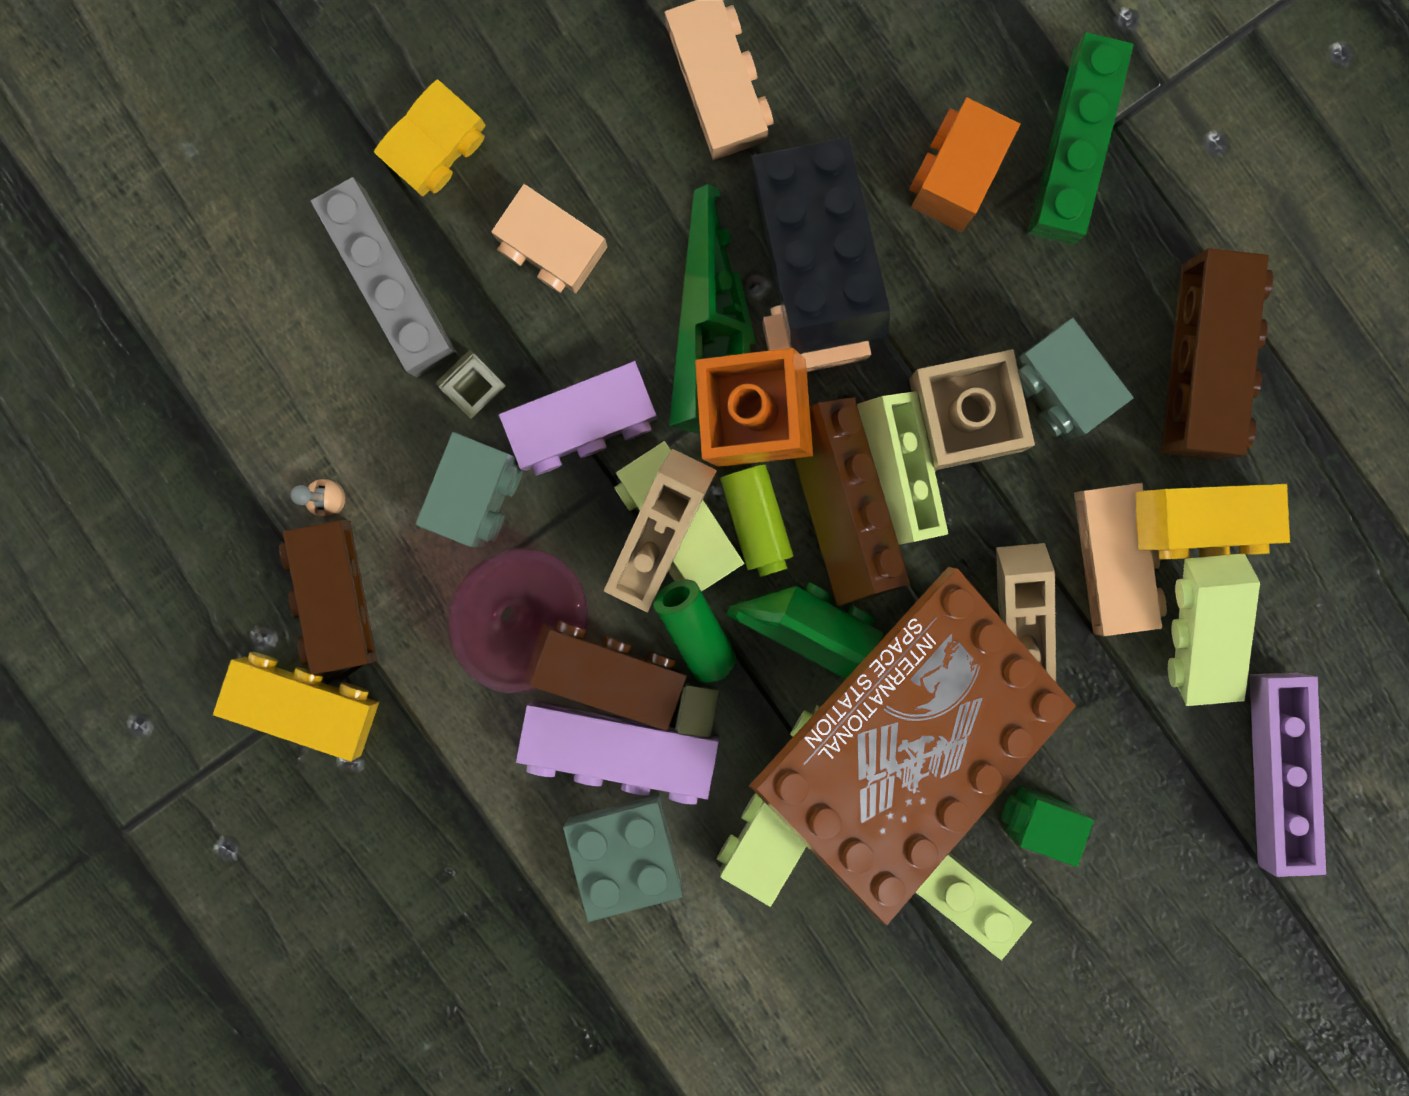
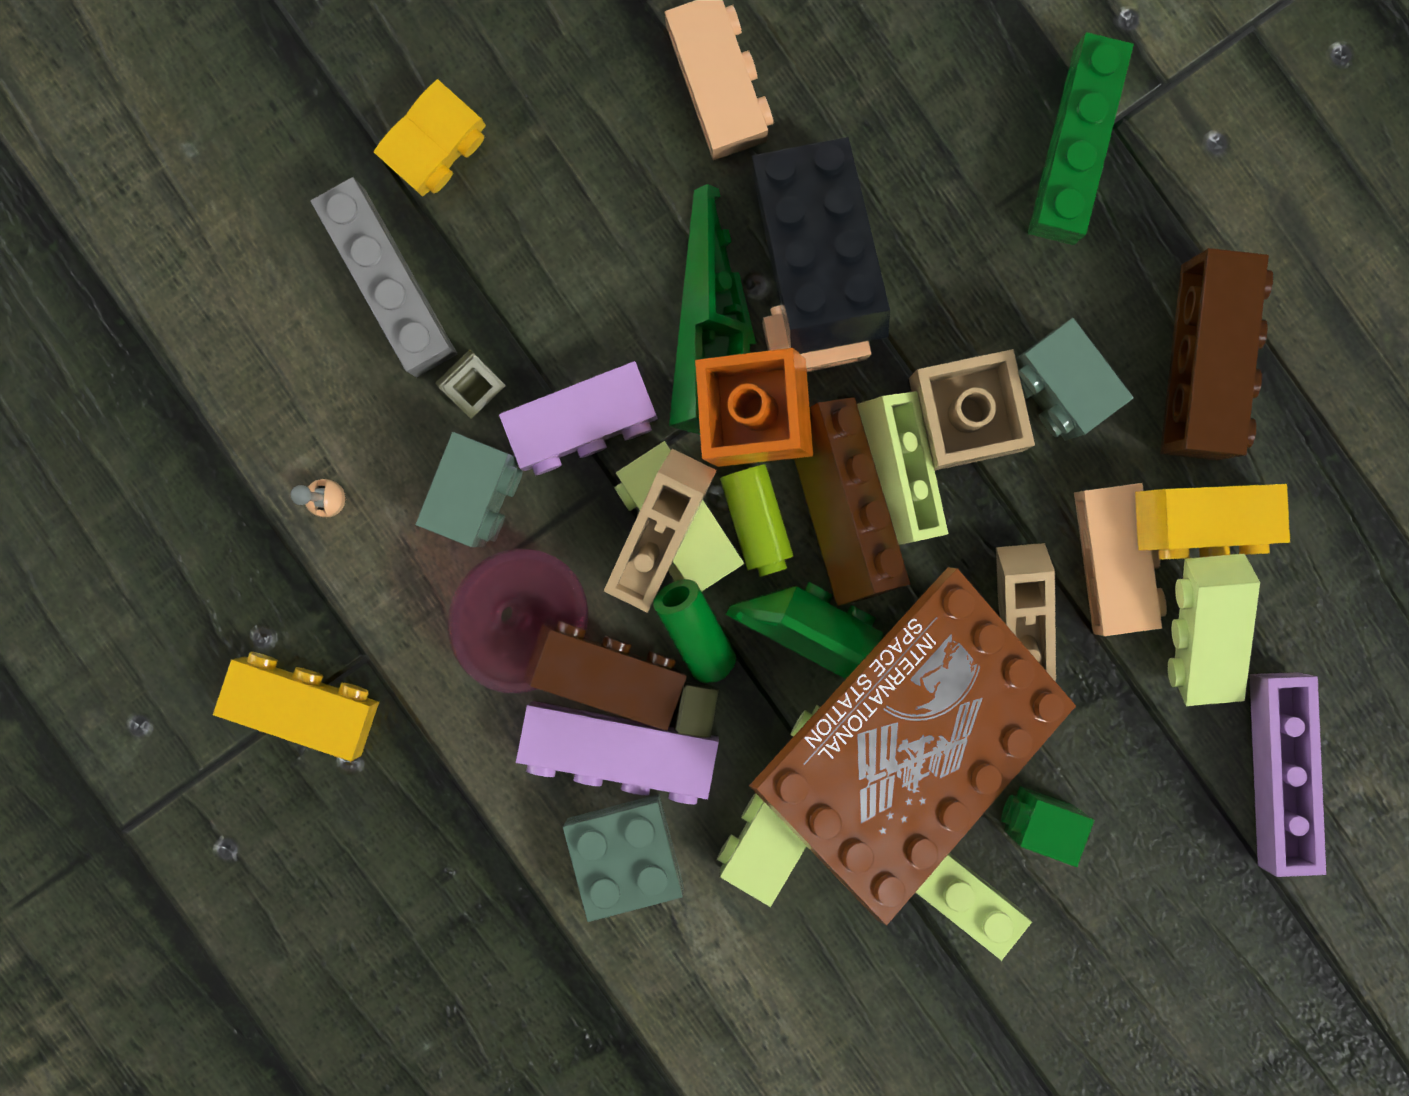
(328, 597): reddish brown brick -> none
(549, 240): light nougat brick -> none
(967, 160): orange brick -> none

